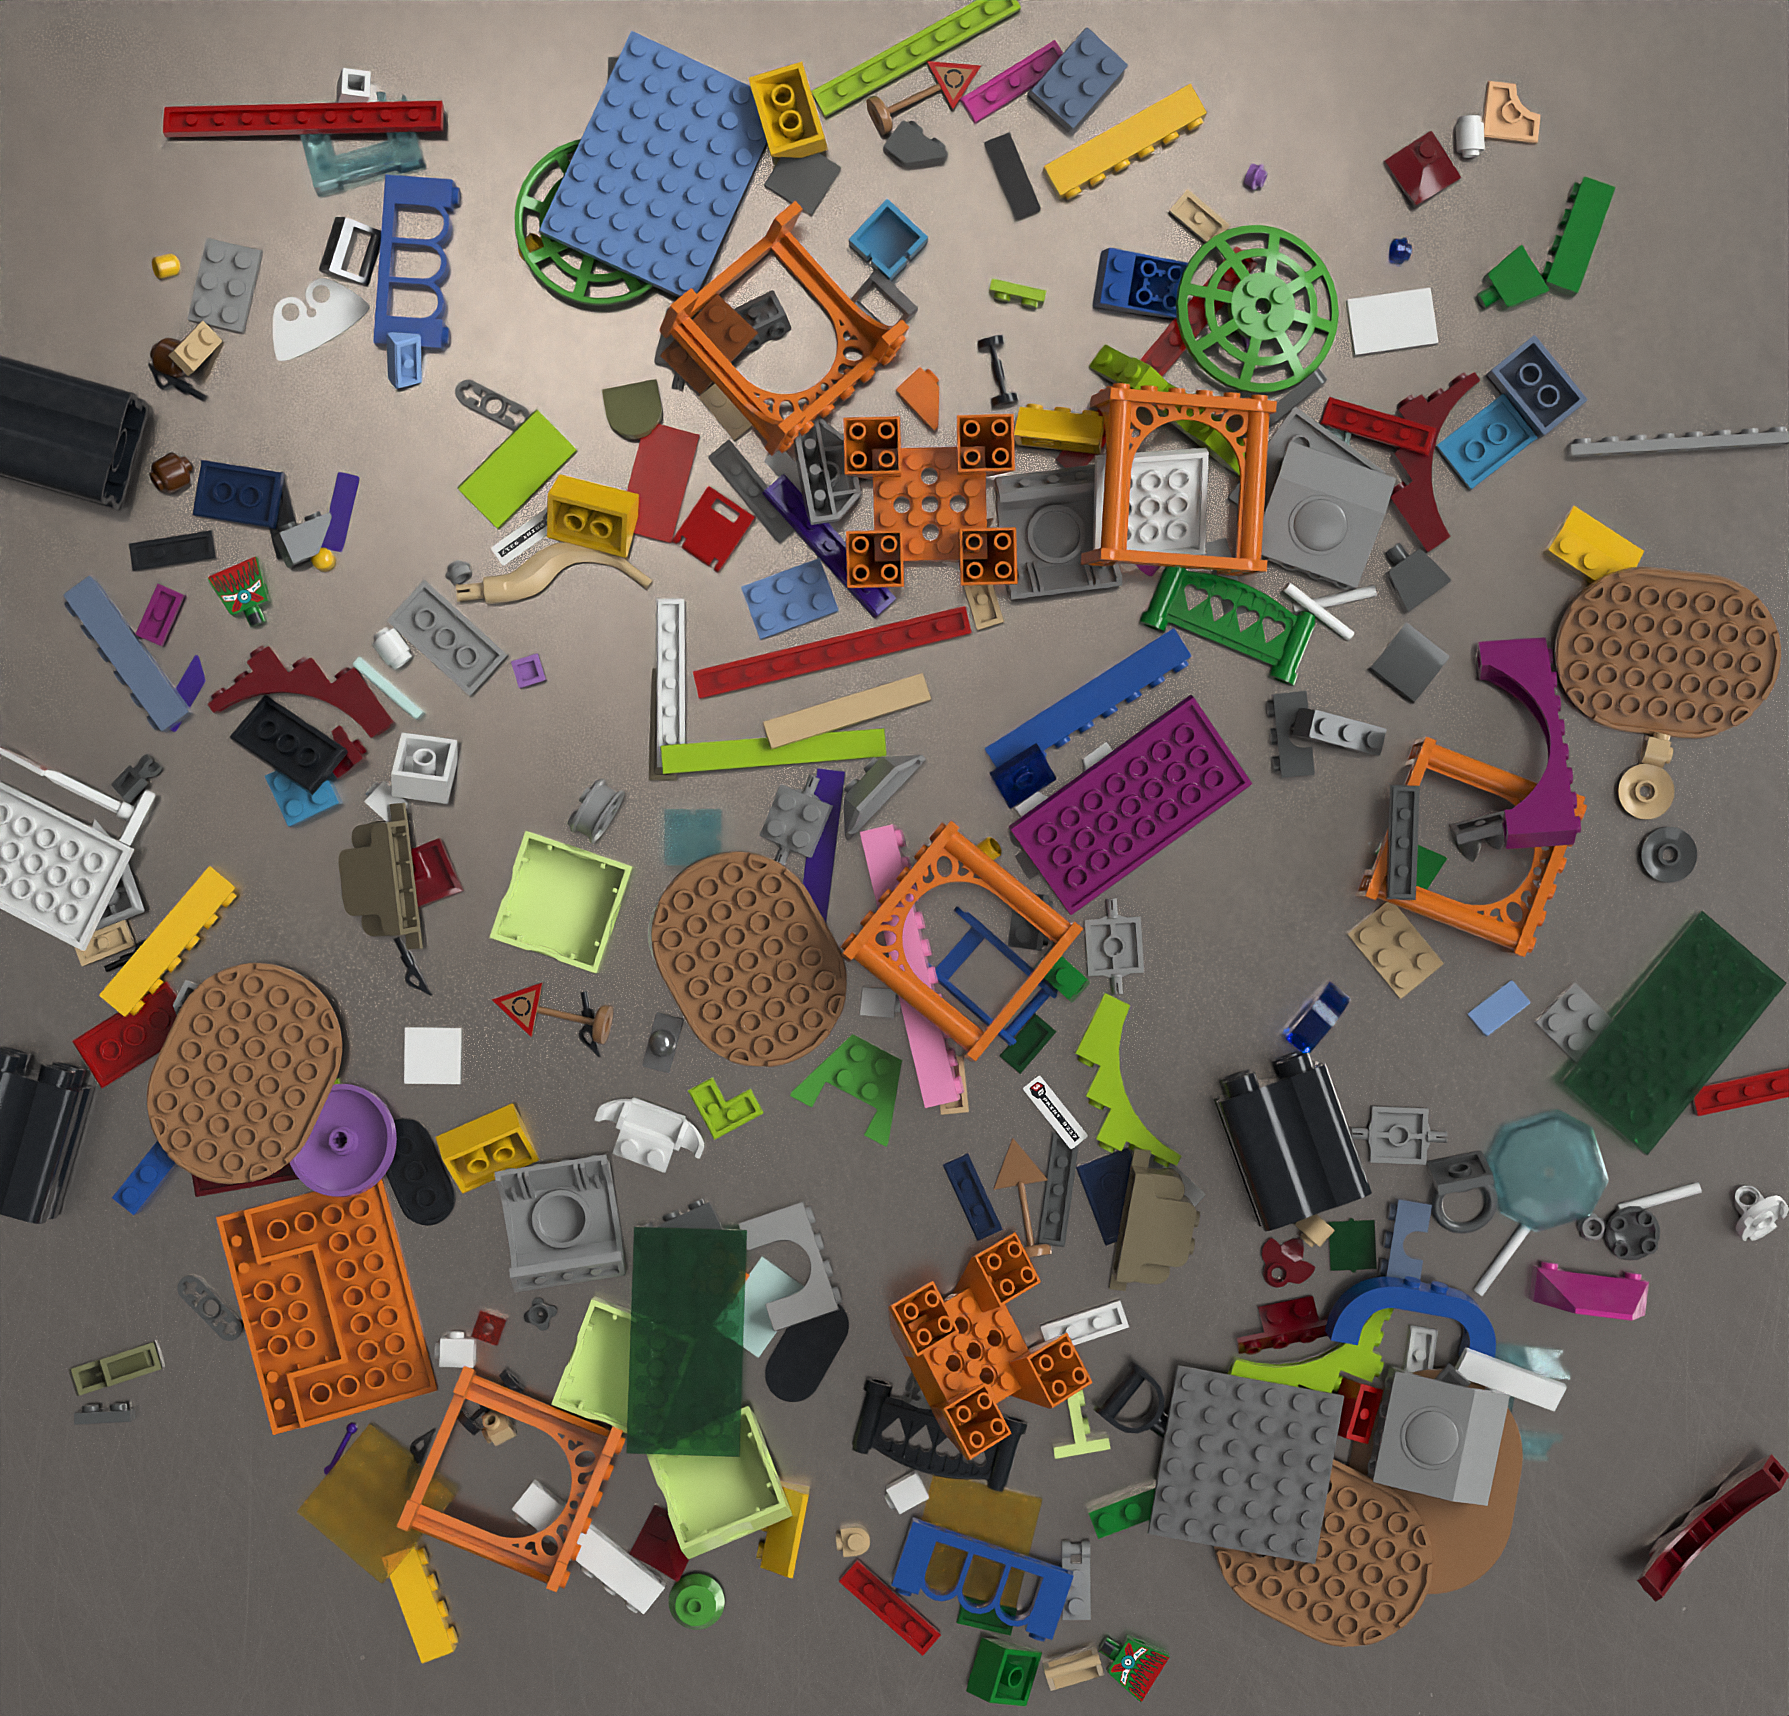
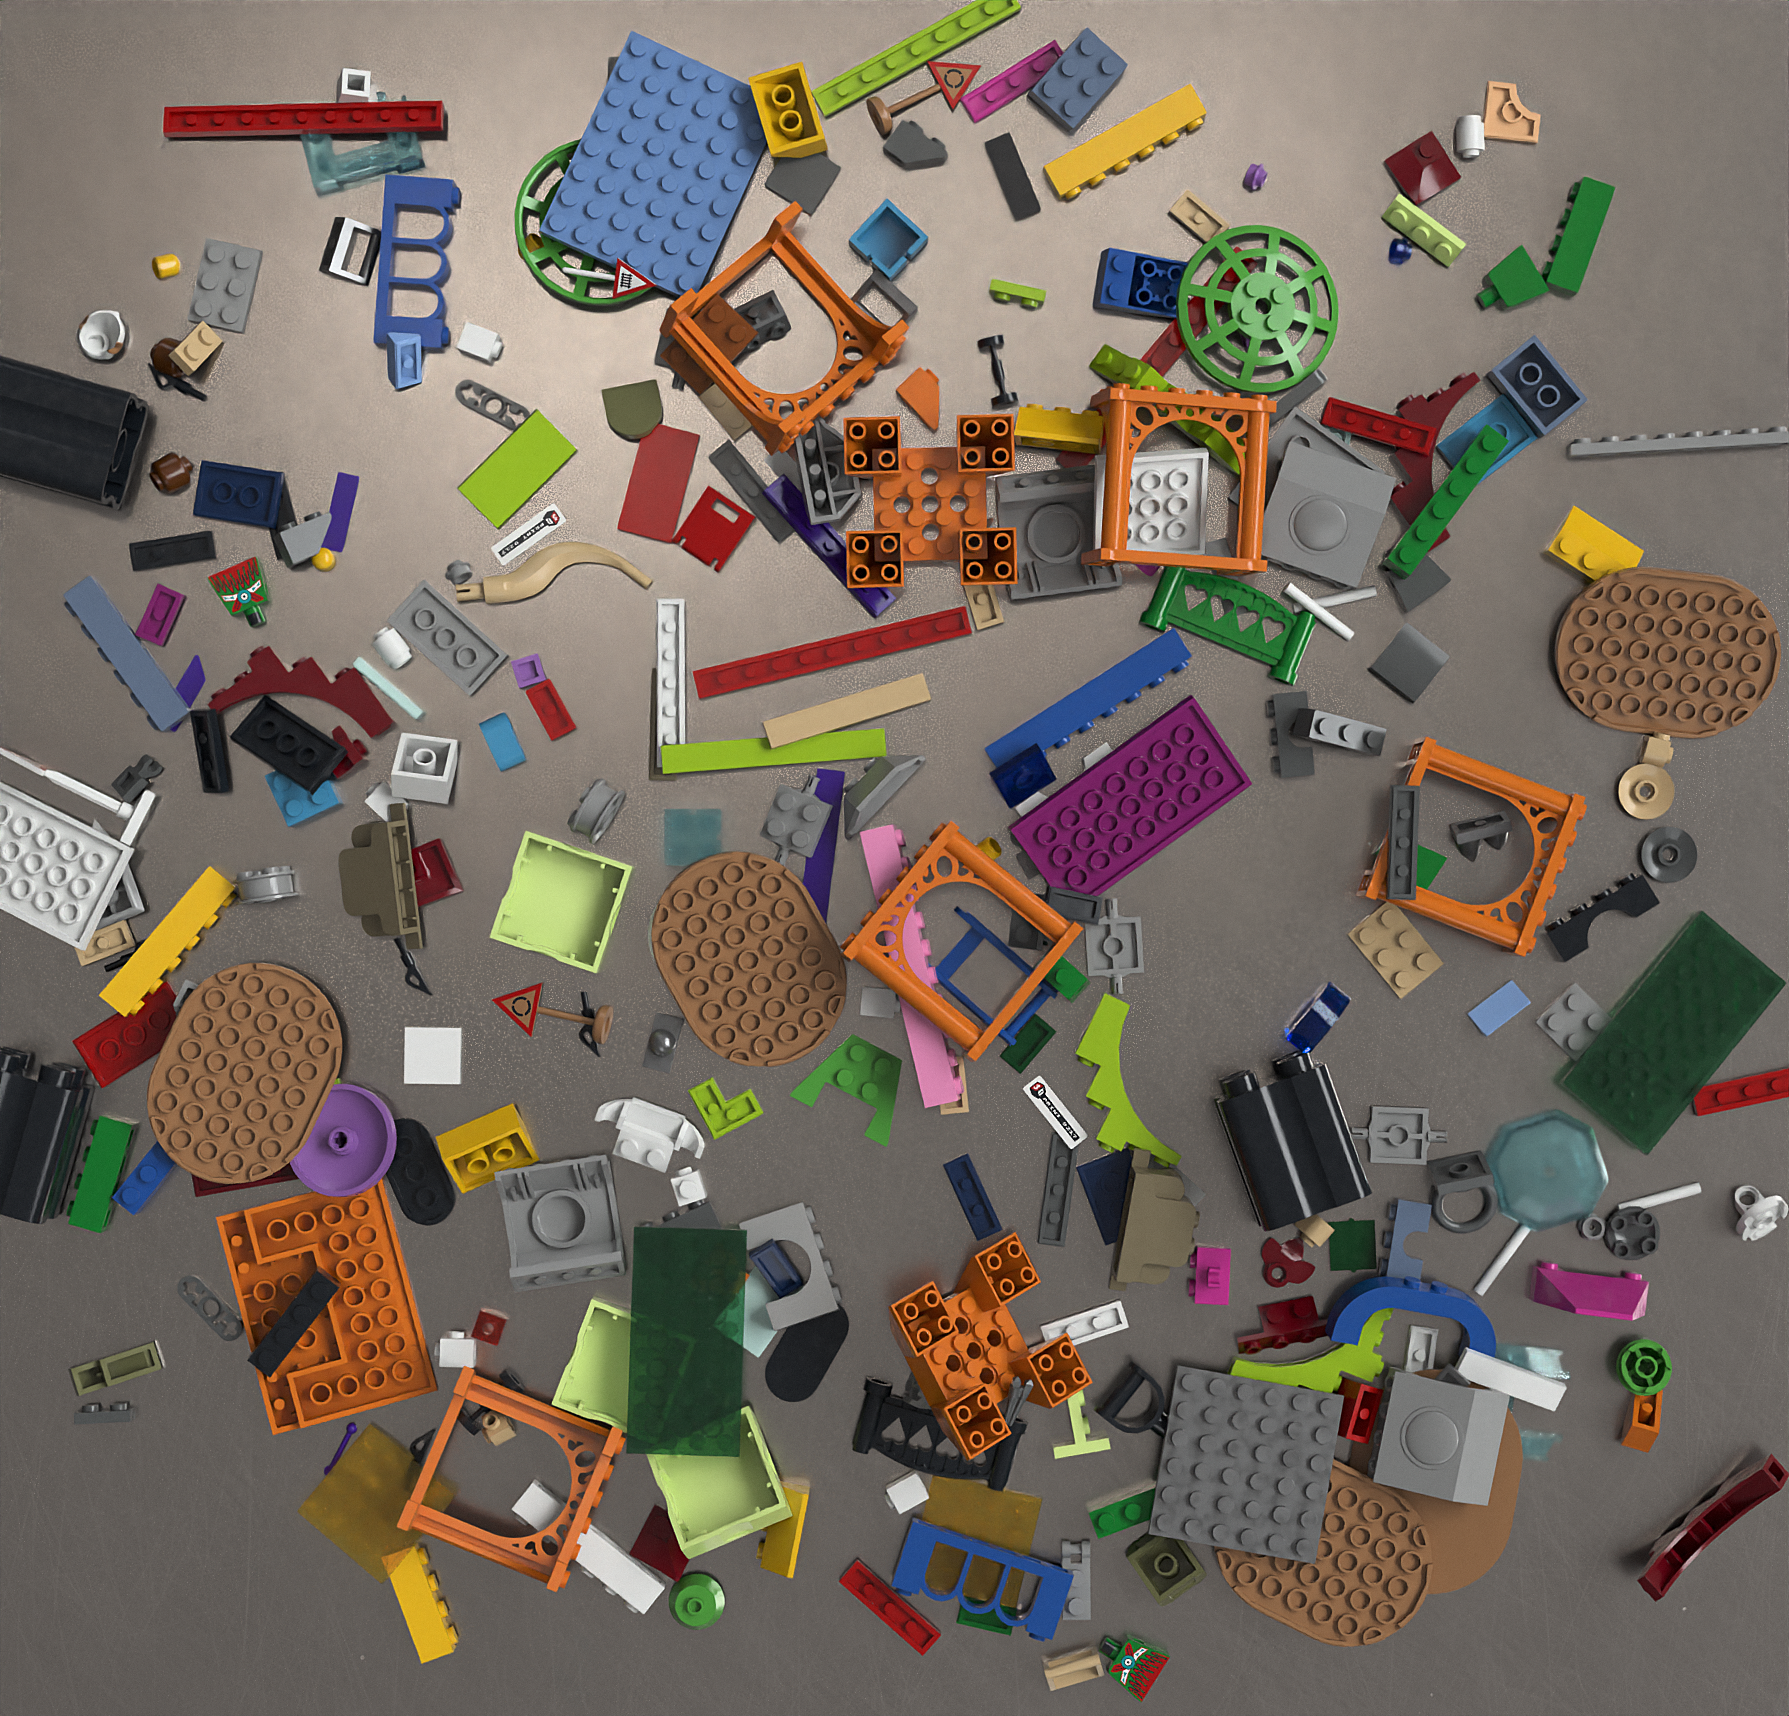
(101, 334): none -> white hair
(101, 1173): none -> green brick
(209, 751): none -> black tile
(265, 885): none -> light grey wheel
(294, 1321): none -> black arch
(307, 332): white piece -> none
(479, 342): none -> white brick
(502, 741): none -> dark azure beam
(538, 1306): dark grey plate -> none
(550, 709): none -> red plate
(591, 515): yellow slope -> none
(625, 280): none -> piece
(688, 1186): none -> white brick
(776, 1268): none -> dark blue tile
(789, 598): medium blue plate -> none
(853, 1540): tan plate -> none
(1003, 1672): green slope -> none
(1017, 1171): medium nougat piece -> none
(1017, 1396): none -> dark grey piece
(1074, 905): none -> black tile
(1165, 1566): none -> olive slope
(1211, 1275): none -> dark pink brick
(1392, 321): white tile -> none
(1423, 230): none -> yellowish green plate
(1445, 502): none -> green arch
(1525, 672): magenta arch -> none
(1571, 935): none -> black arch
(1642, 1421): none -> orange slope
(1644, 1367): none -> bright green cone

